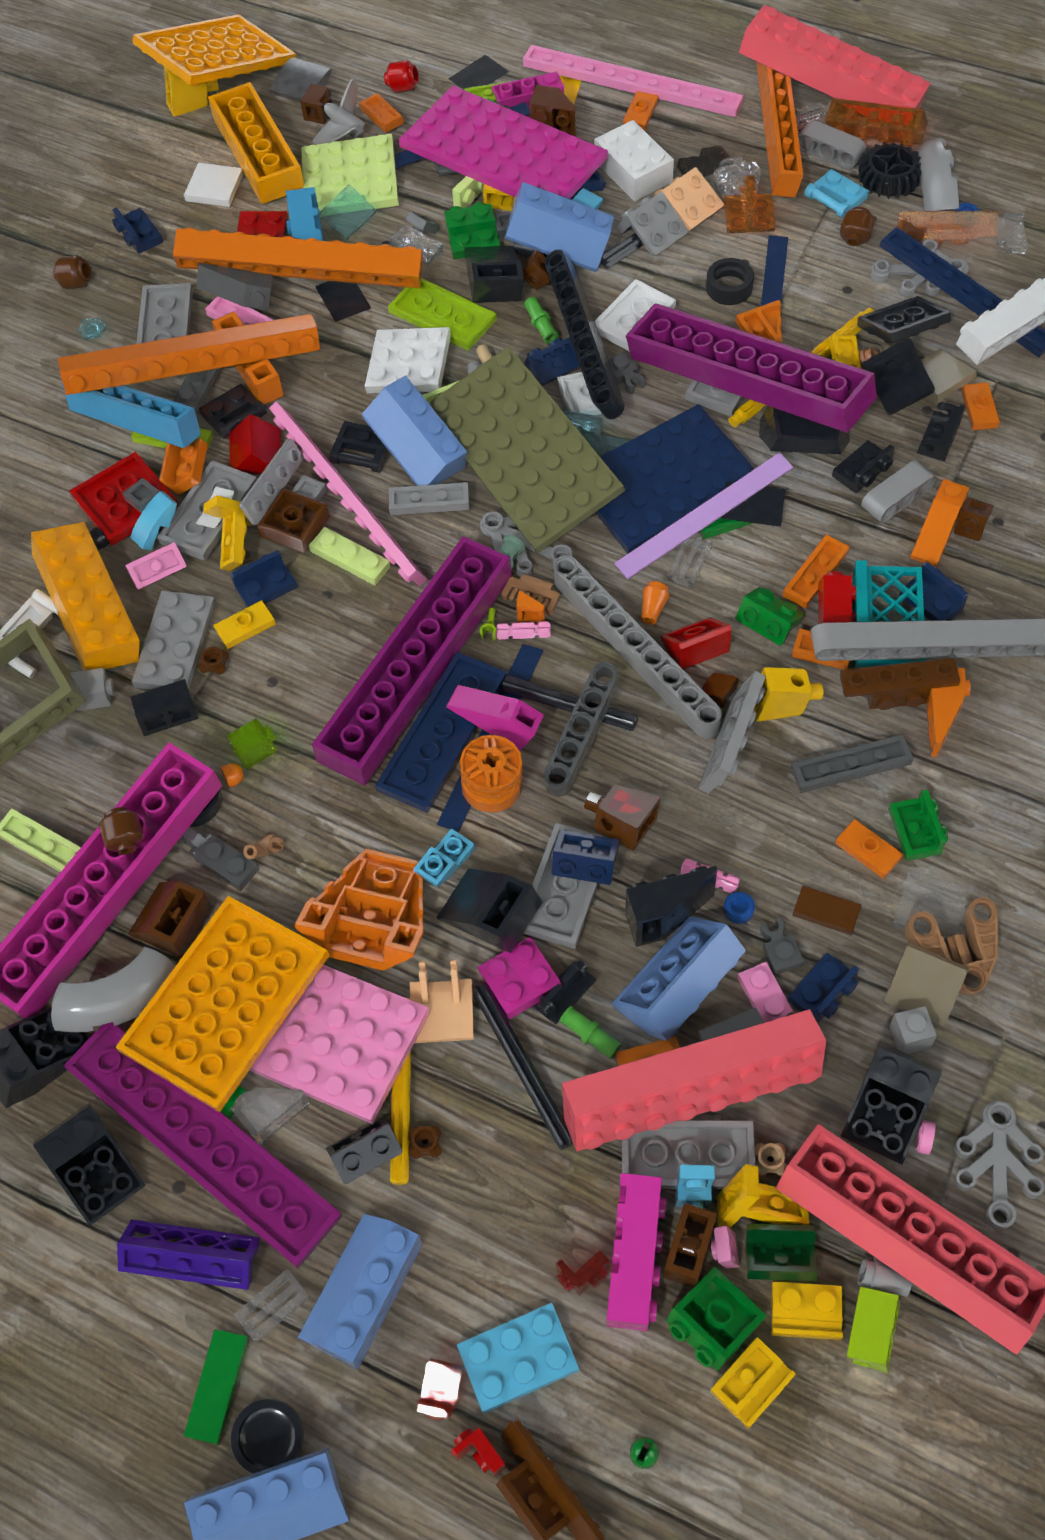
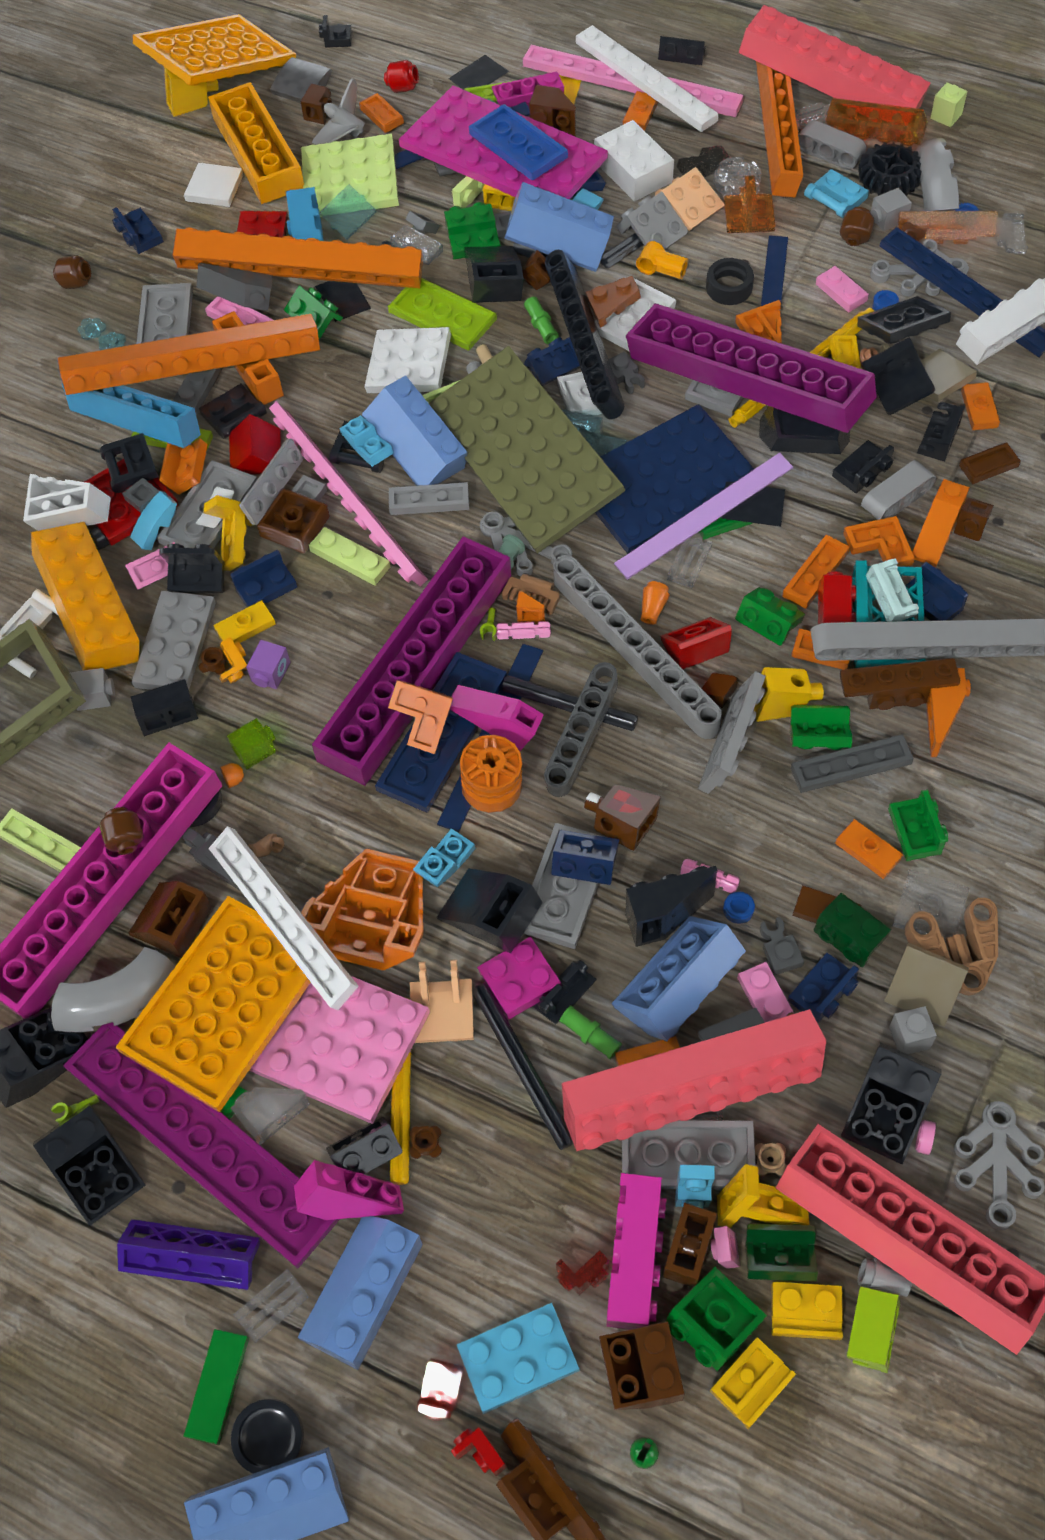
(62, 503): none -> white wedge
(69, 1110): none -> lime hand
(111, 340): none -> clear light blue plant
(136, 458): none -> black plate
(193, 569): none -> black bracket
(234, 653): none -> light orange bracket
(268, 664): none -> medium lavender brick
(284, 919): none -> white plate
(309, 301): none -> green bracket
(335, 35): none -> black bracket
(342, 1194): none -> dark pink slope
(365, 440): none -> medium azure slope
(429, 709): none -> orange plate
(518, 142): none -> blue plate
(612, 298): none -> dark orange wing
(642, 1367): none -> reddish brown slope
(647, 78): none -> white plate
(655, 258): none -> light orange piece
(681, 50): none -> black hinge
(820, 726): none -> green bracket
(842, 289): none -> bright pink plate
(851, 929): none -> dark green bracket
(882, 535): none -> orange plate
(883, 299): none -> blue tile
(887, 208): none -> light grey brick
(891, 591): none -> light aqua hinge
(948, 104): none -> yellowish green brick
(989, 463): none -> reddish brown tile

